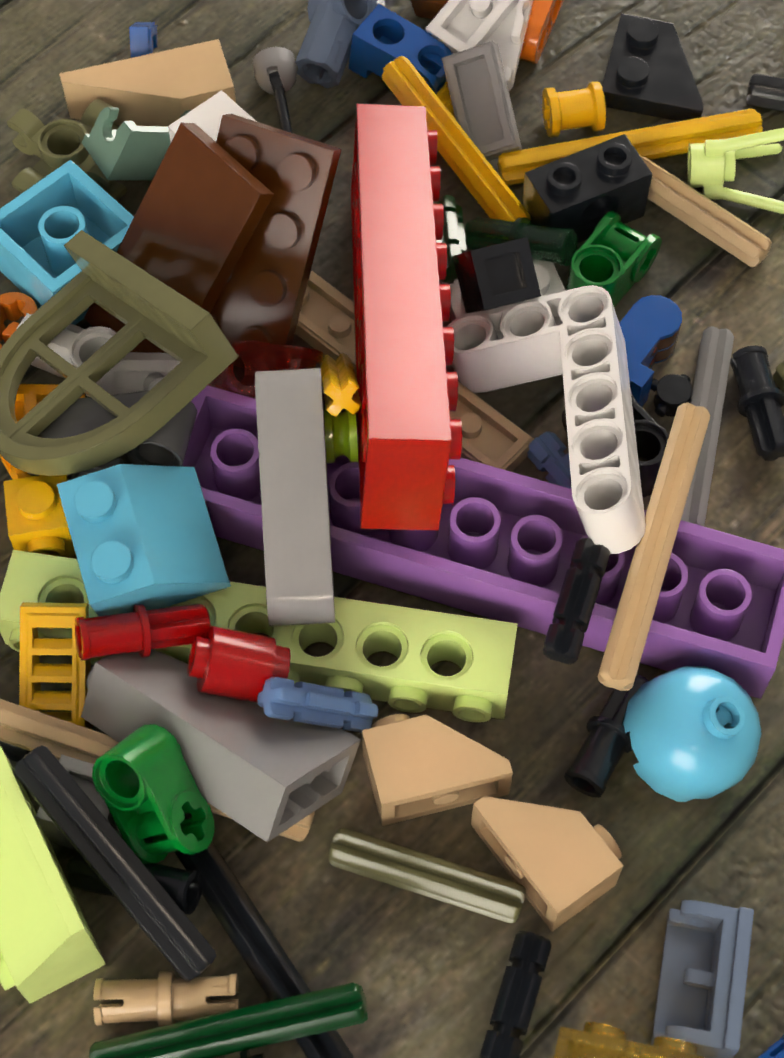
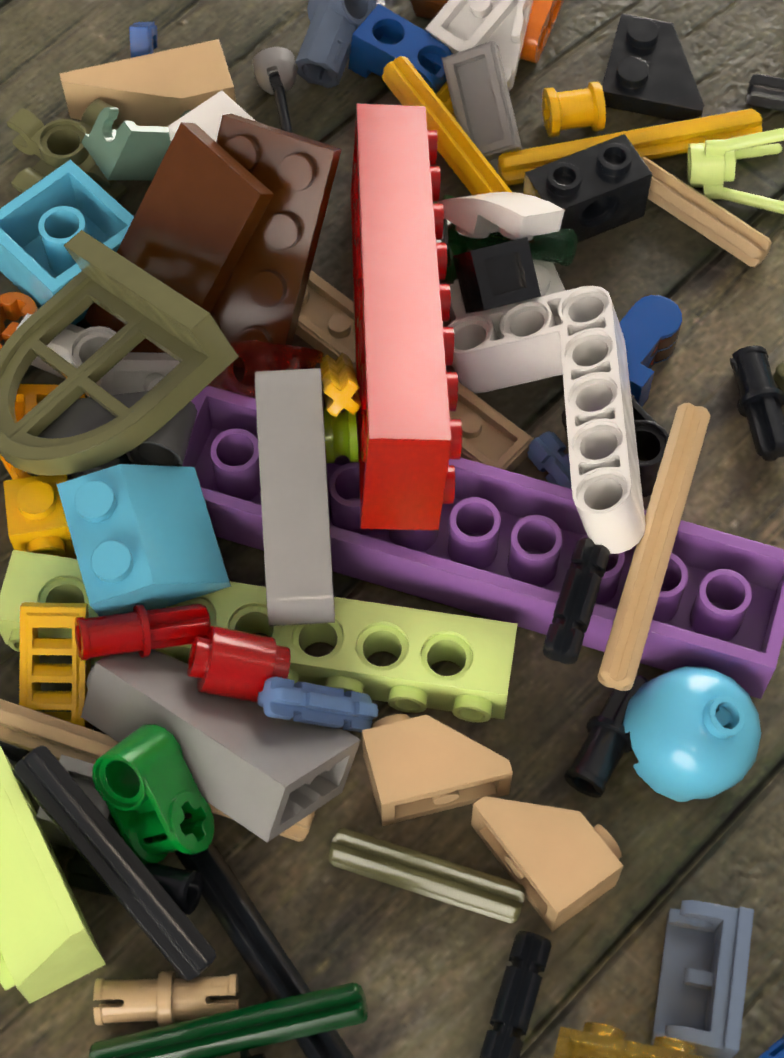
(503, 212): none -> white slope
(613, 258): green piece -> none
(670, 393): black piece -> none
(709, 392): light grey axle -> none

